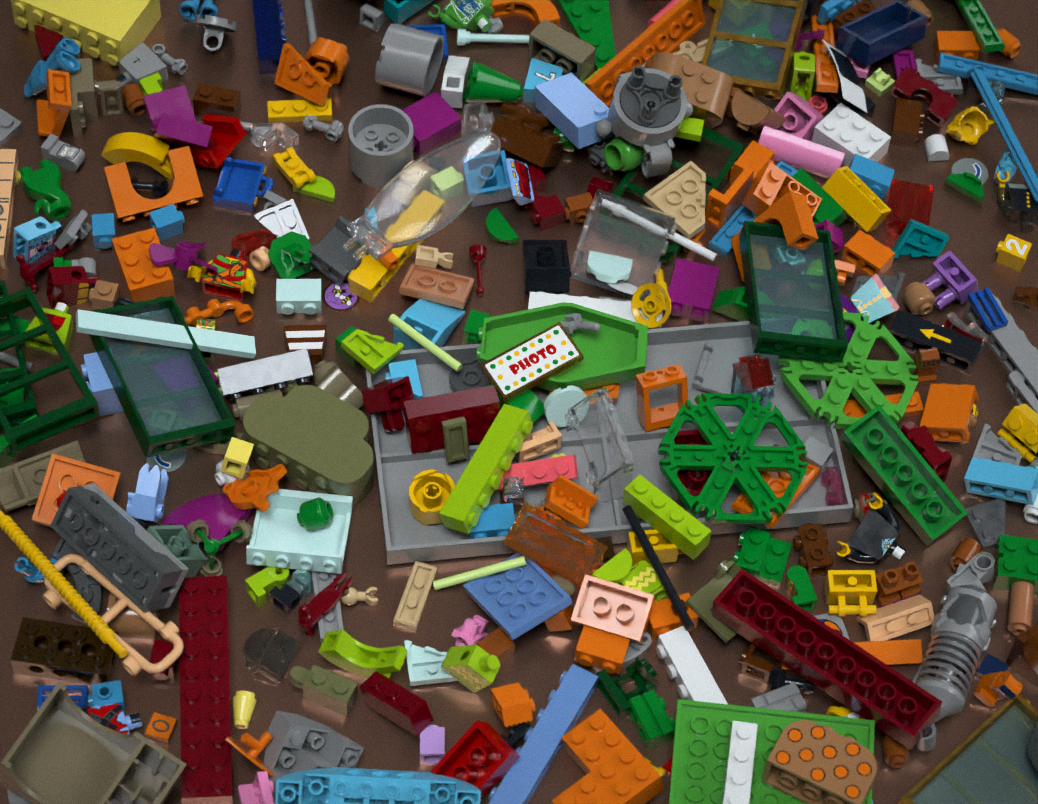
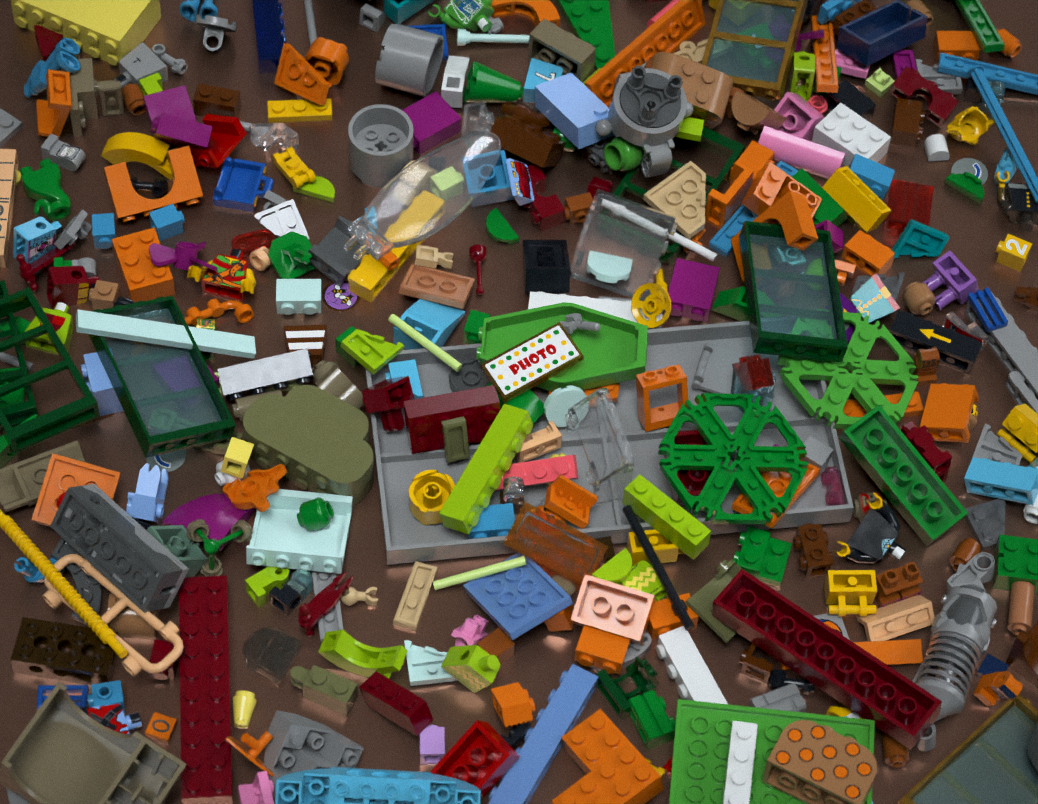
(332, 131): light grey bar -> none
(624, 287): white sticker -> none
(801, 588): green leg -> none
(850, 82): sticker -> none

